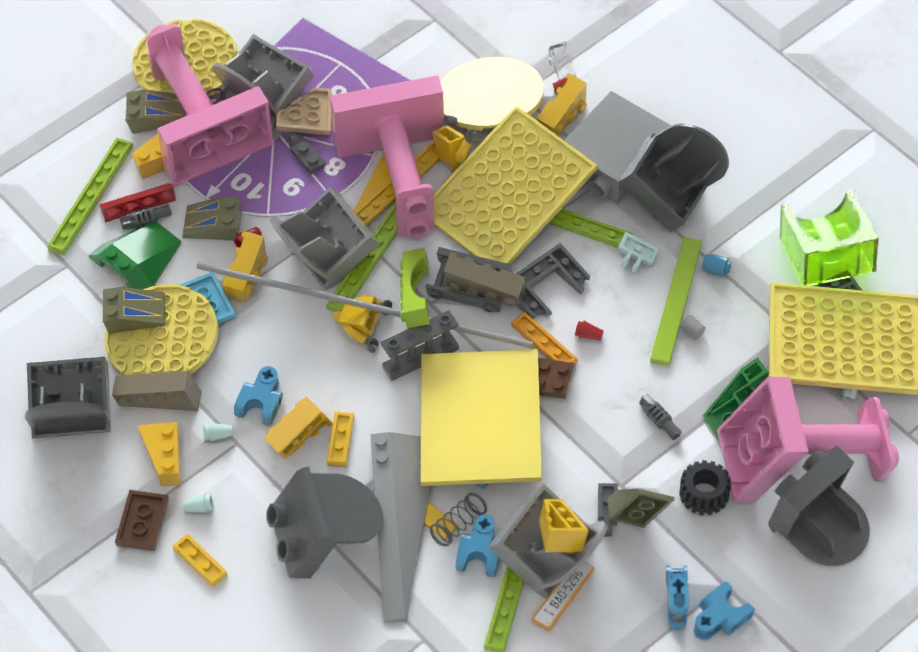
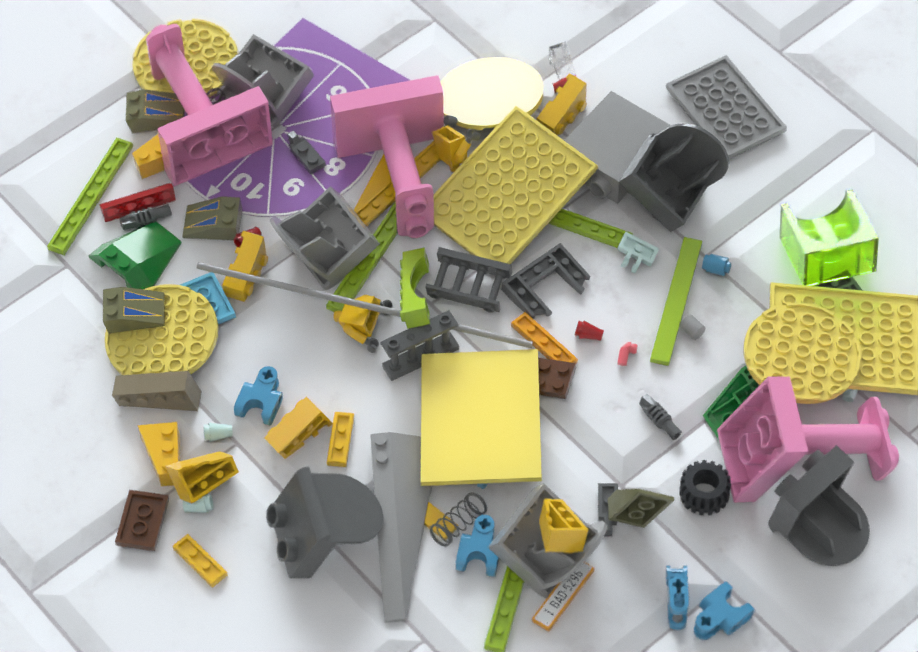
(68, 397): dark grey plate -> none
(201, 474): none -> yellow wedge
(307, 114): tan plate -> none
(483, 280): dark tan wedge -> none
(624, 352): none -> coral arm
(726, 106): none -> light grey plate
(806, 346): none -> light yellow tile

